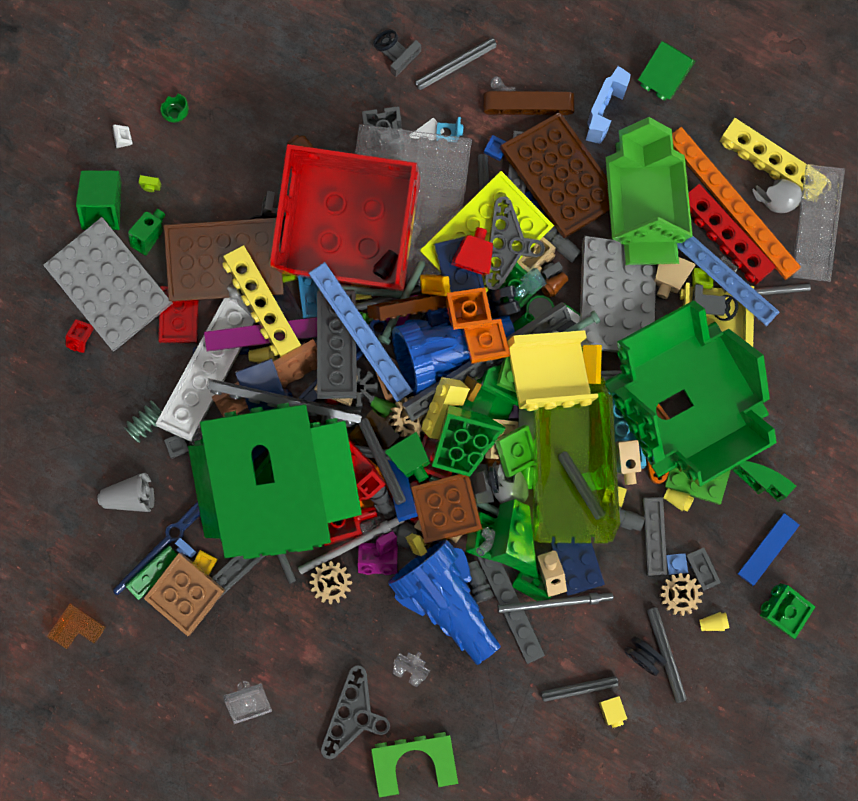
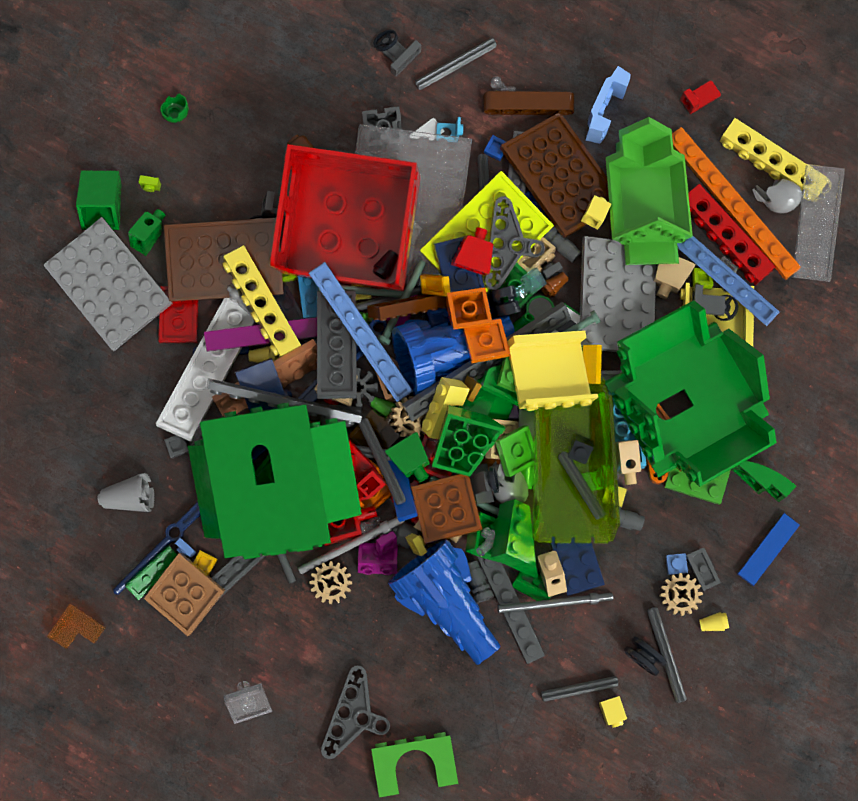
(78, 335): red bracket -> none
(121, 136): white slope -> none
(144, 421): sand green piece -> none
(384, 503): dark grey axle -> none
(413, 665): clear hips -> none
(580, 448): none -> black brick
(596, 212): none -> light yellow brick
(655, 536): flat silver tile -> none
(666, 71): green slope -> none
(679, 499): light yellow cone -> none
(699, 97): none -> red bracket
(783, 289): dark grey bar -> none
(786, 610): green plate -> none

